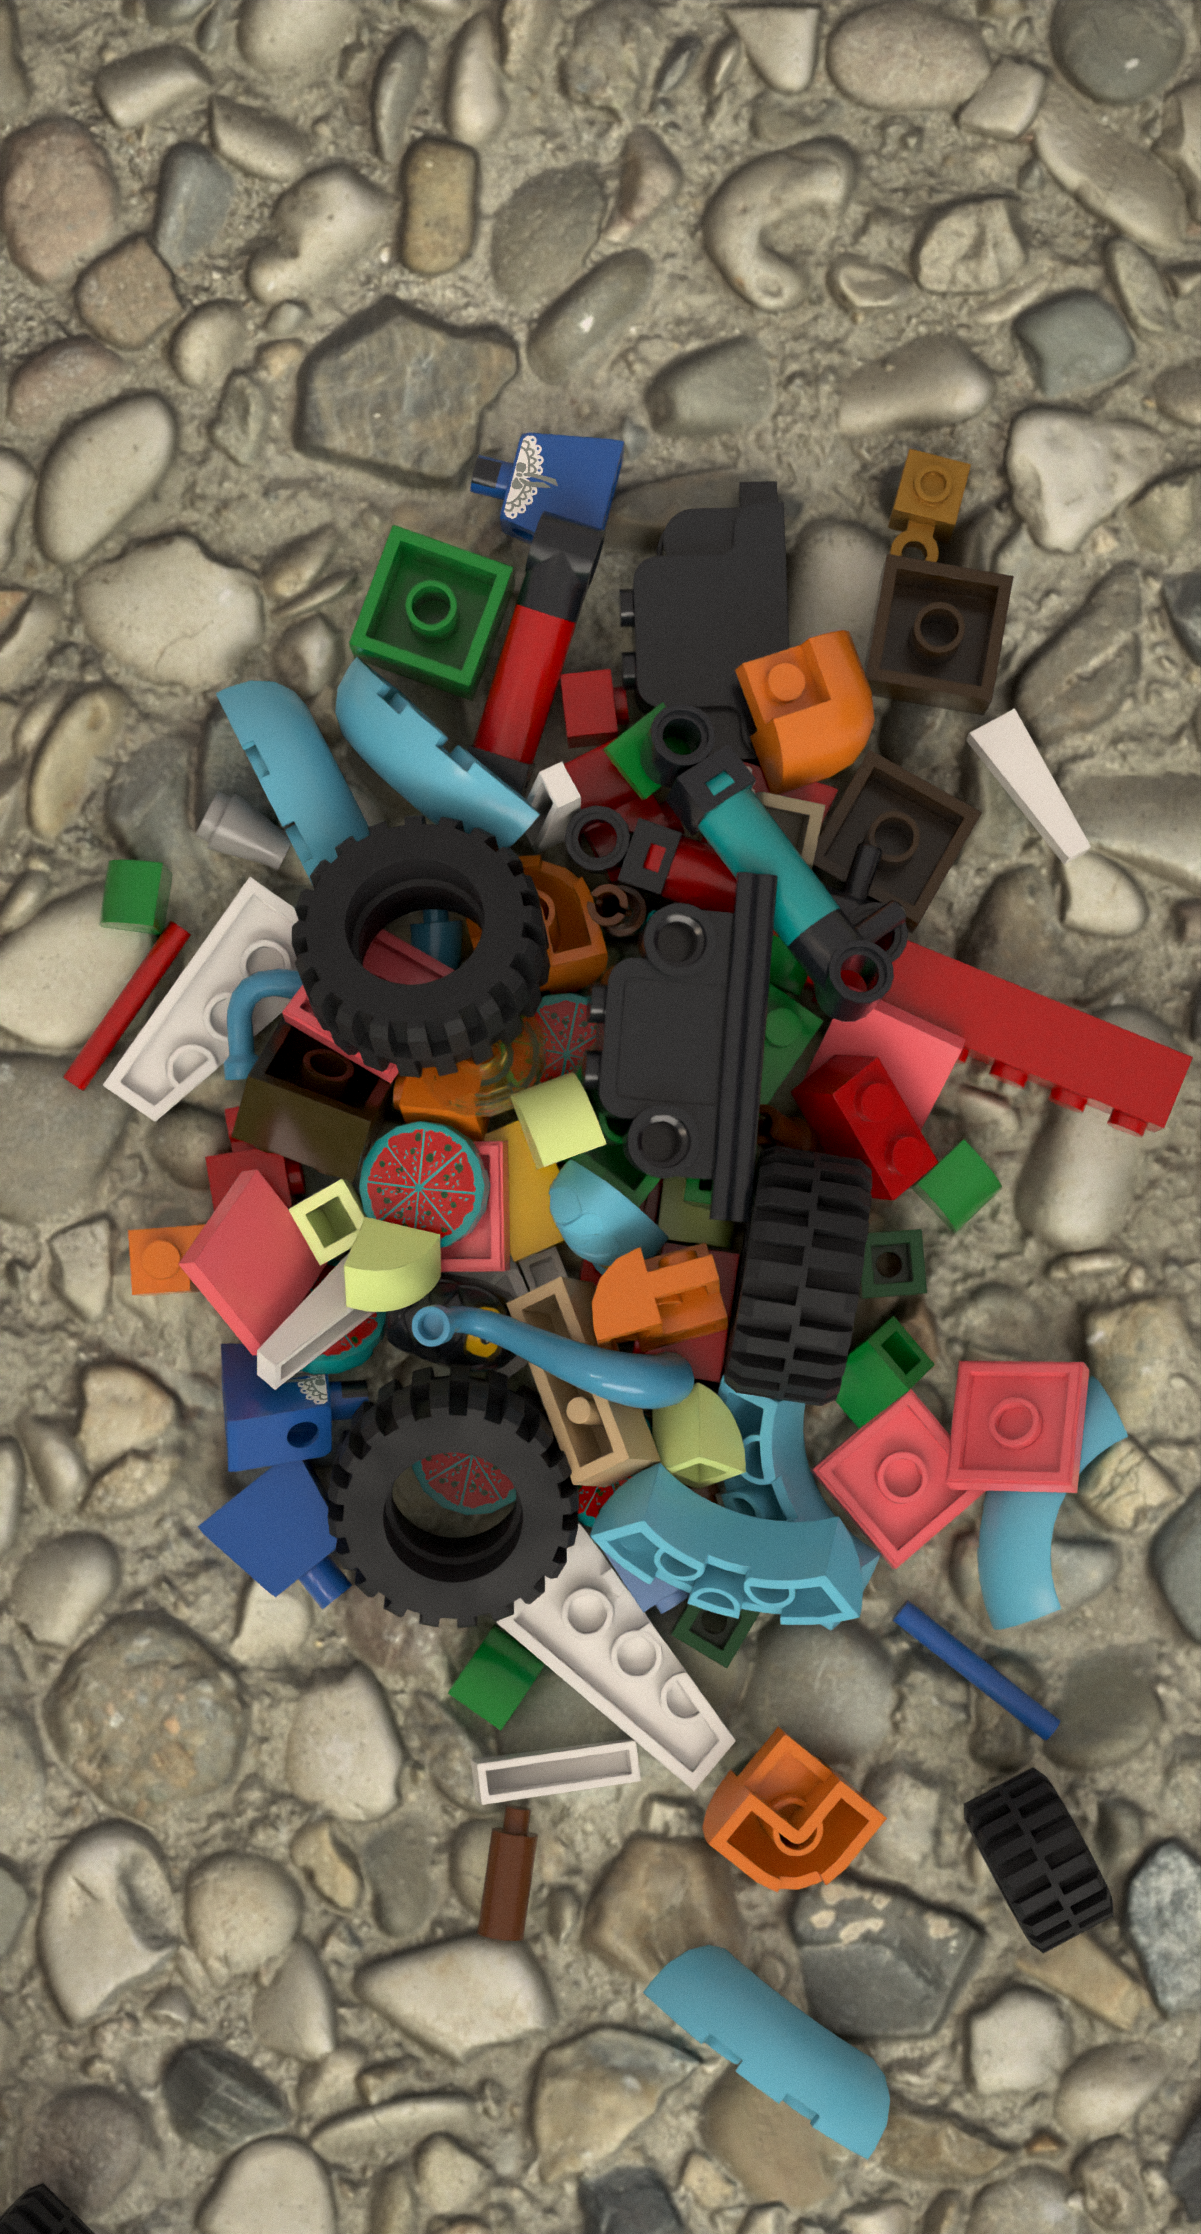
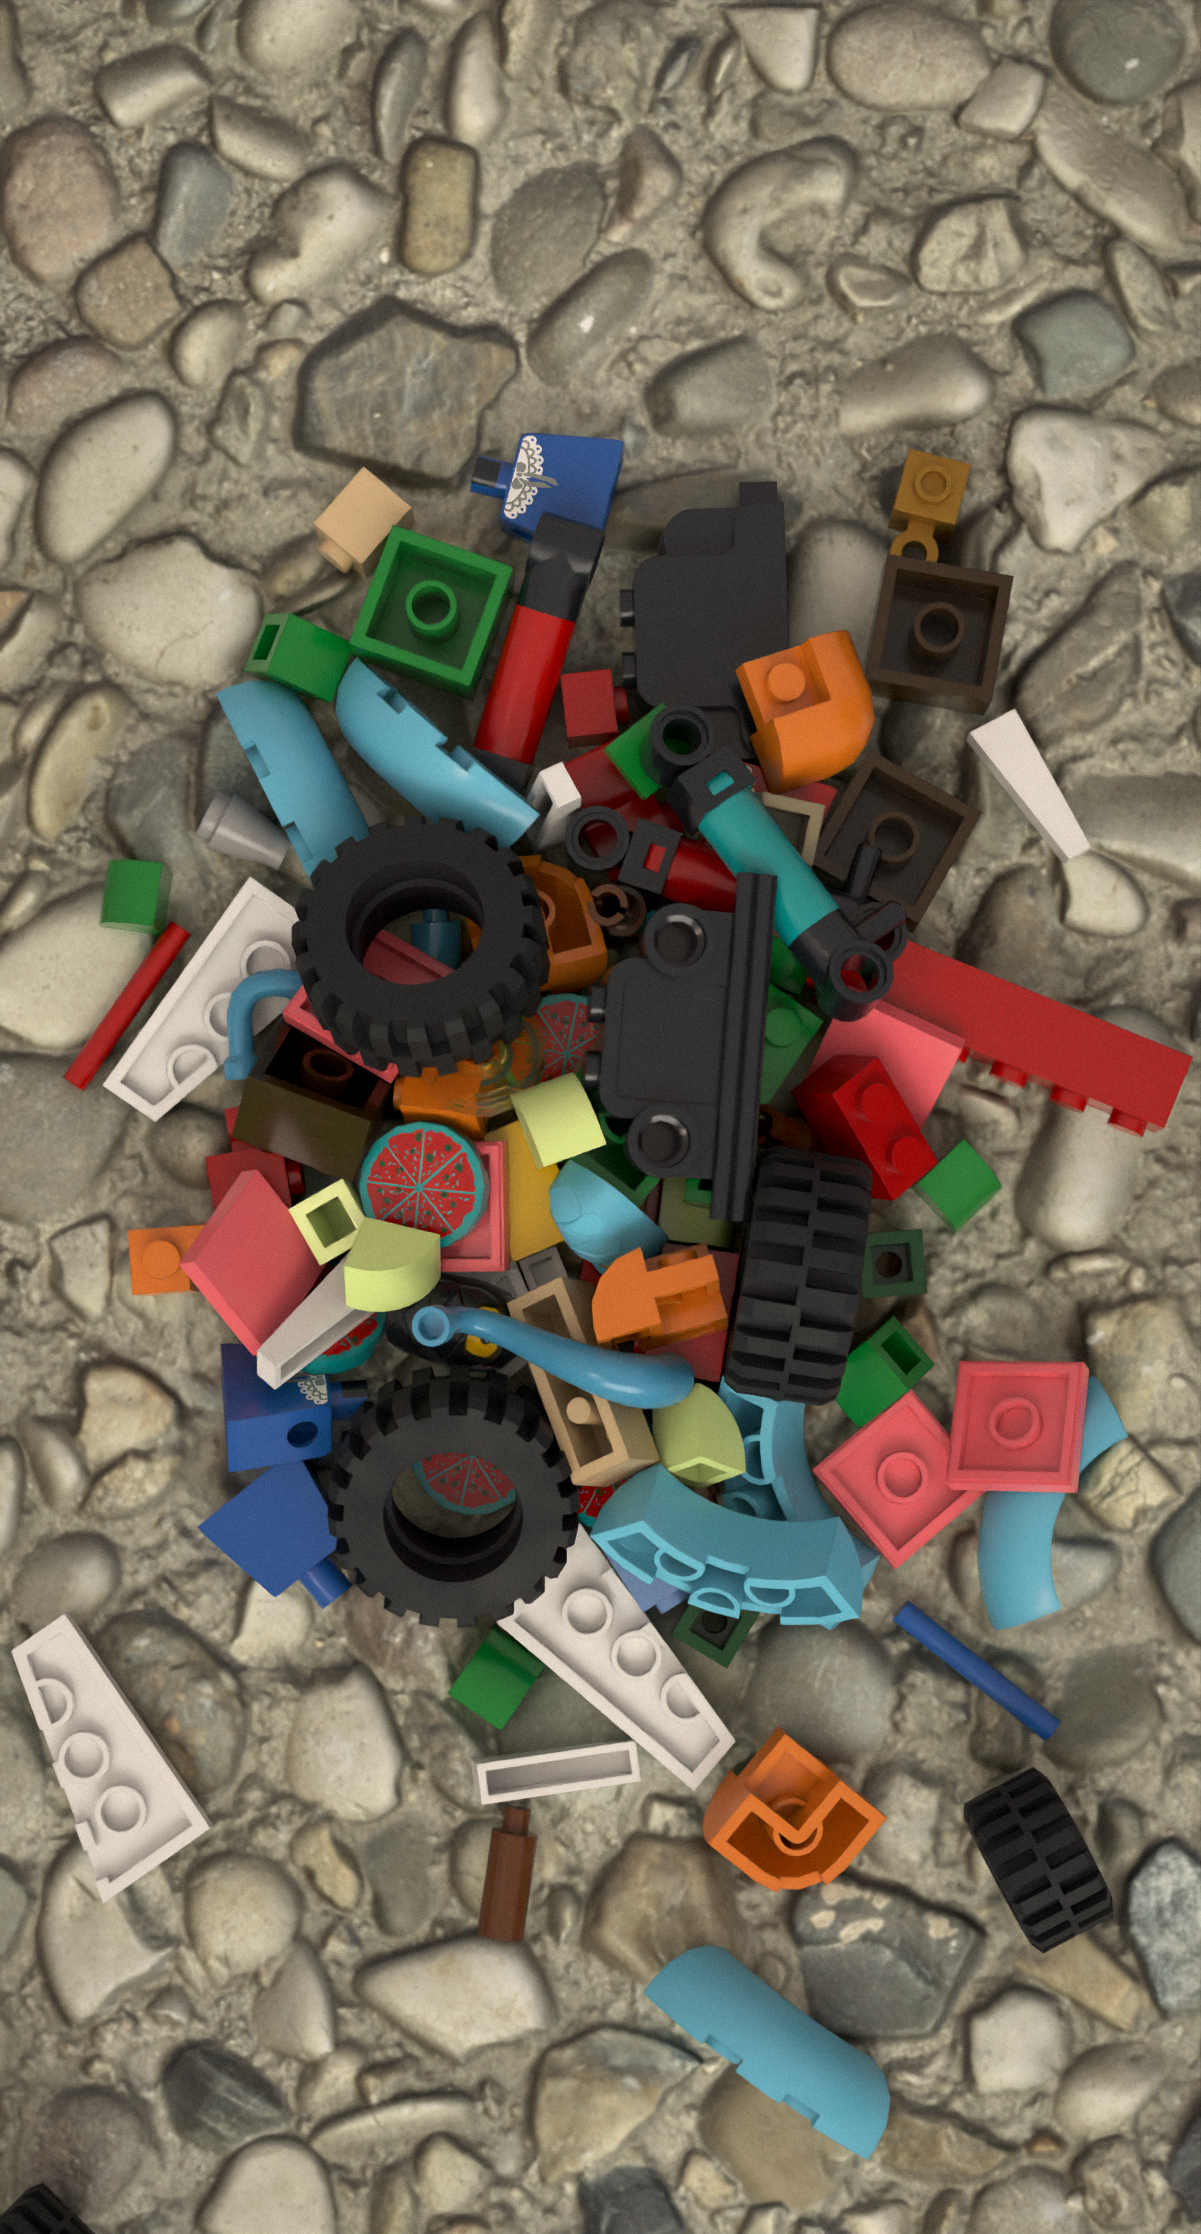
(116, 1776): none -> white wing
(298, 656): none -> green brick
(359, 523): none -> tan brick

